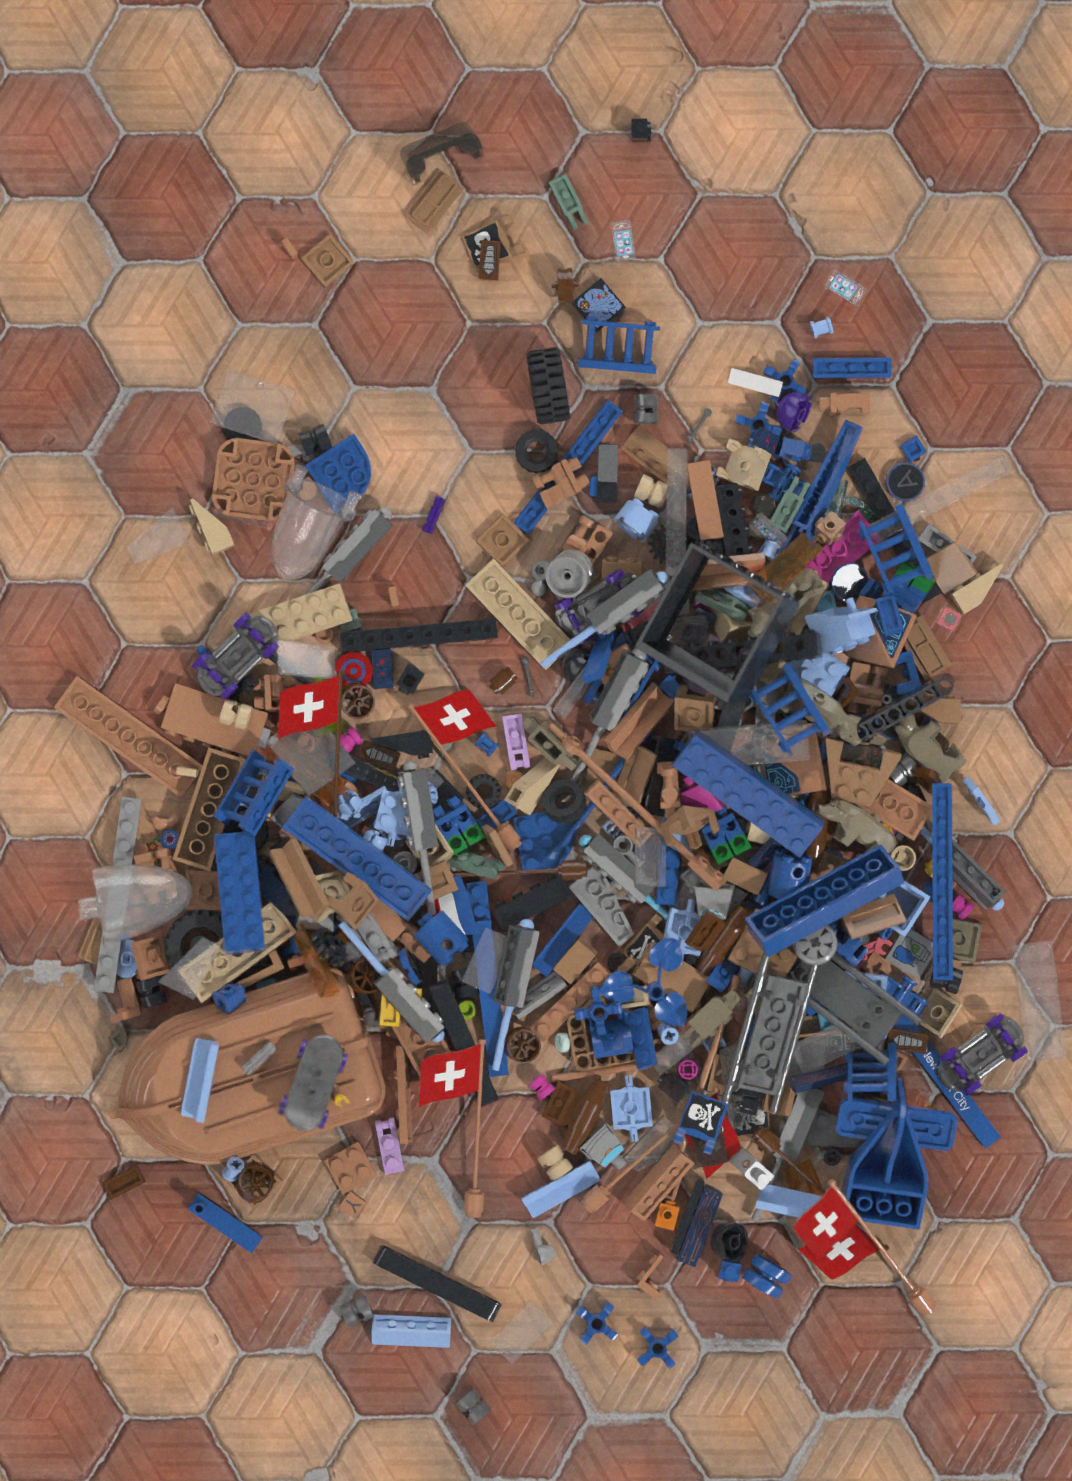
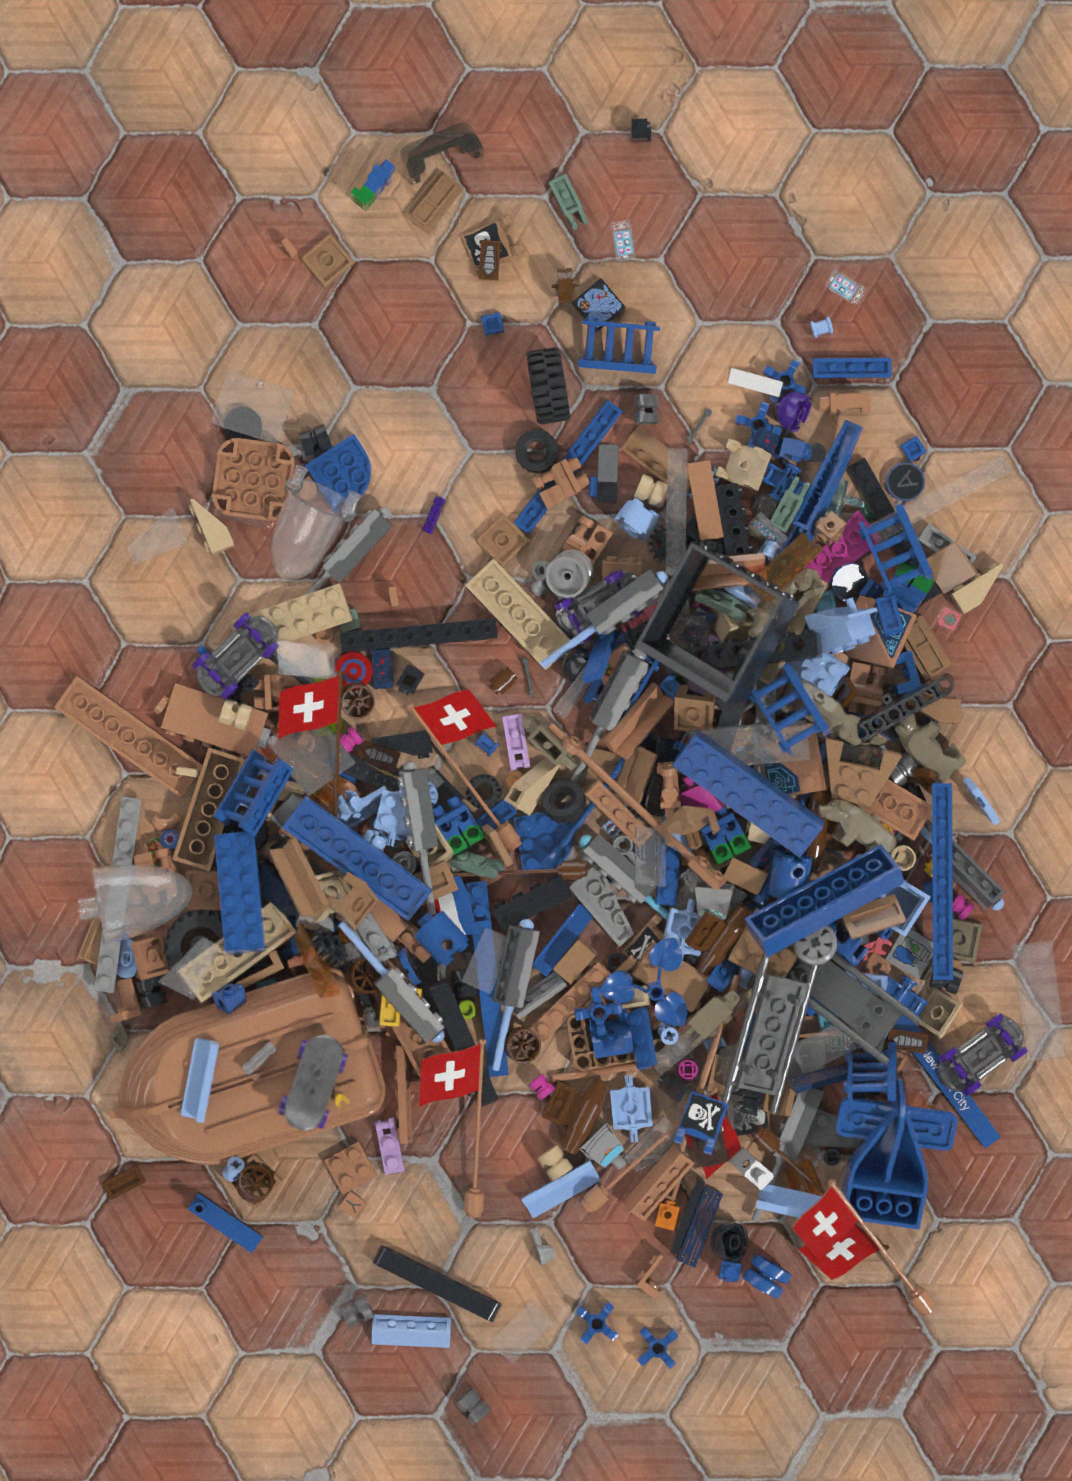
(374, 185): none -> blue hips
(492, 324): none -> blue tile
(562, 1042): light aqua tile -> none

